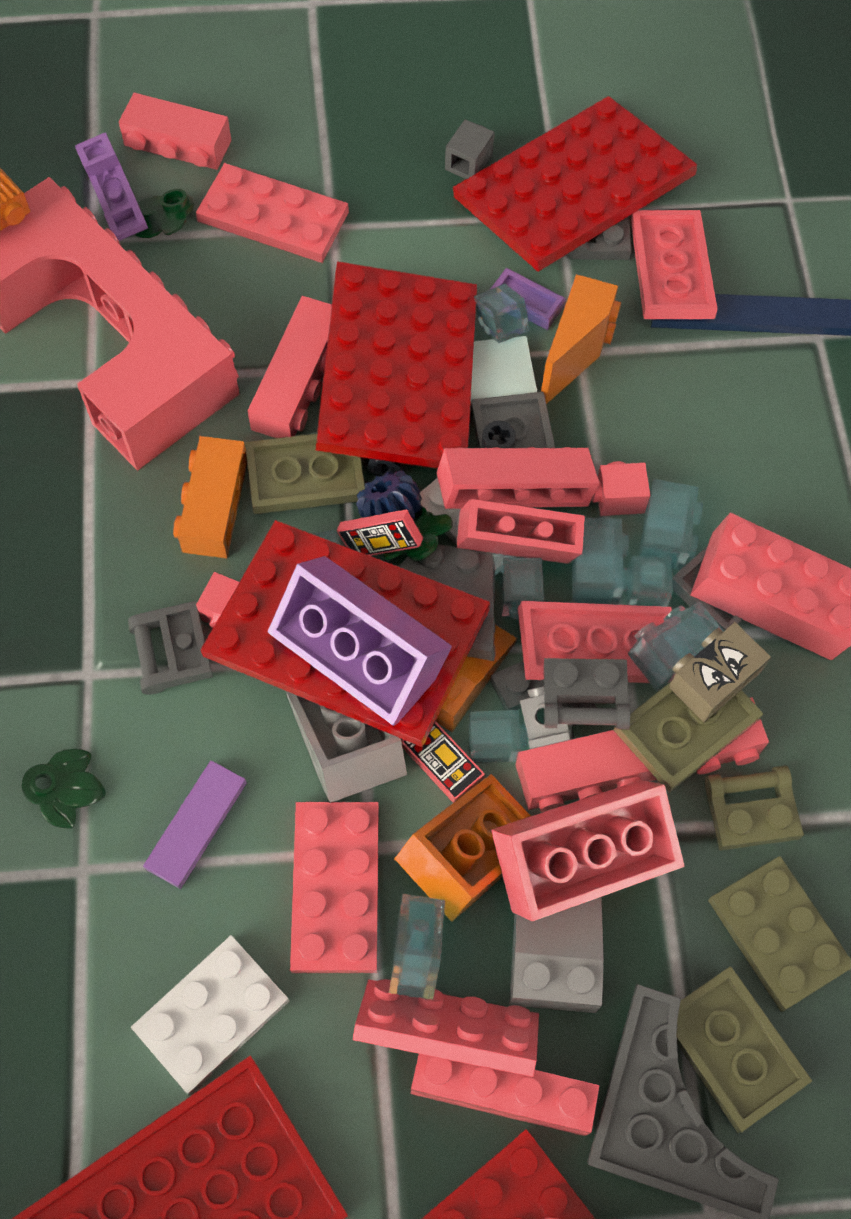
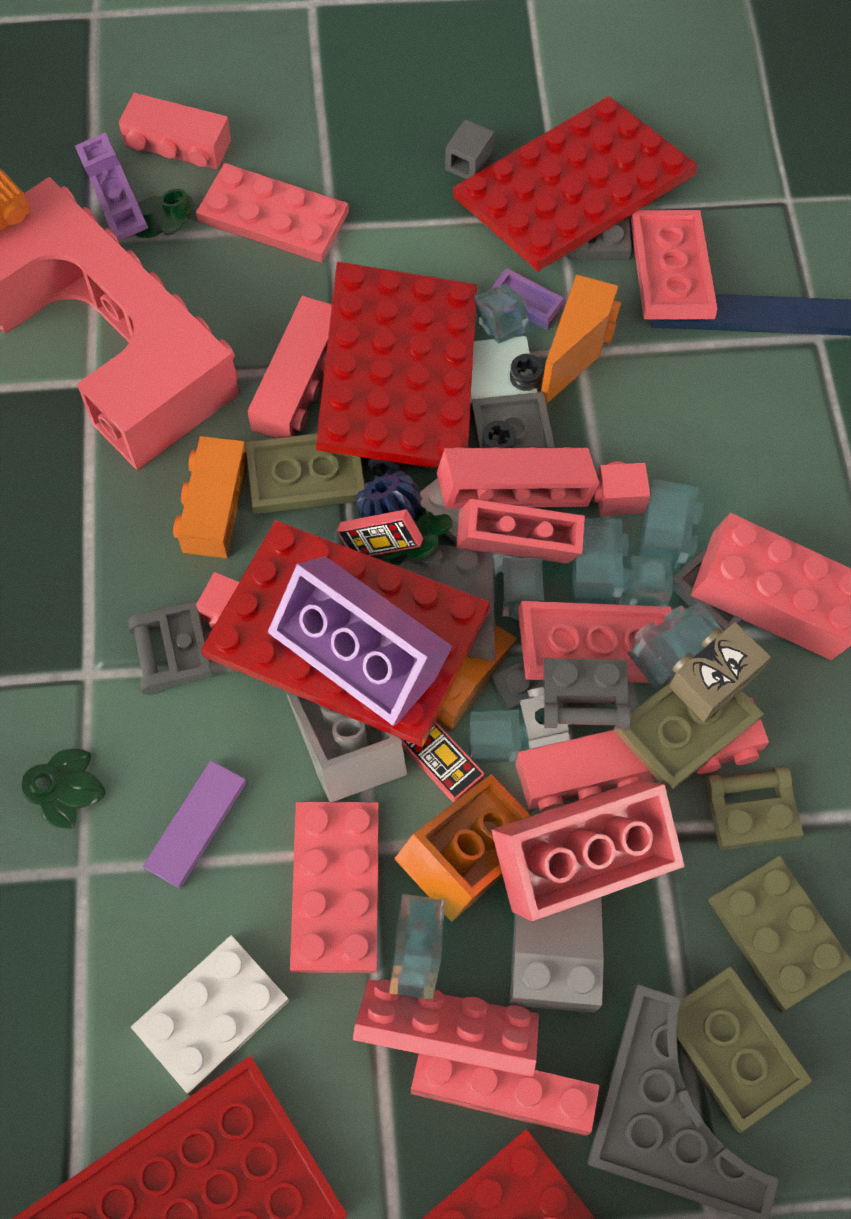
(531, 380): none -> black bush

